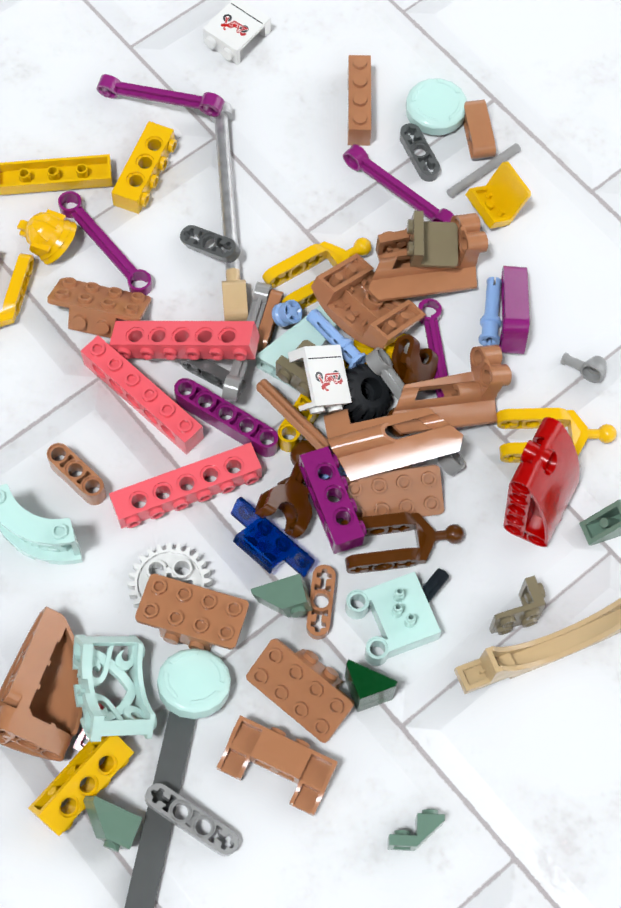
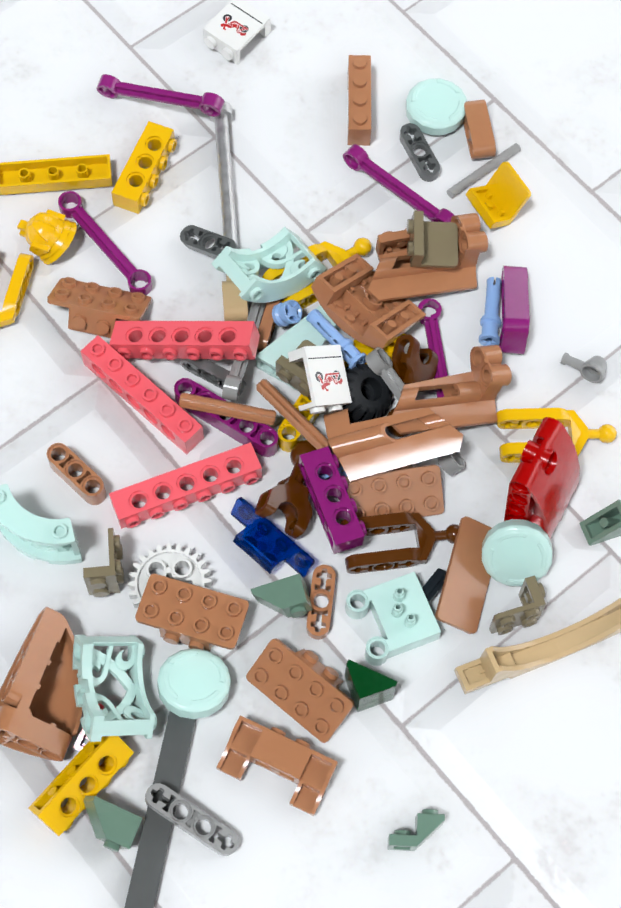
(106, 579): none -> dark tan bracket
(227, 408): none -> nougat axle
(244, 265): none -> light aqua fence
(465, 579): none -> nougat piece
(516, 552): none -> light aqua piece

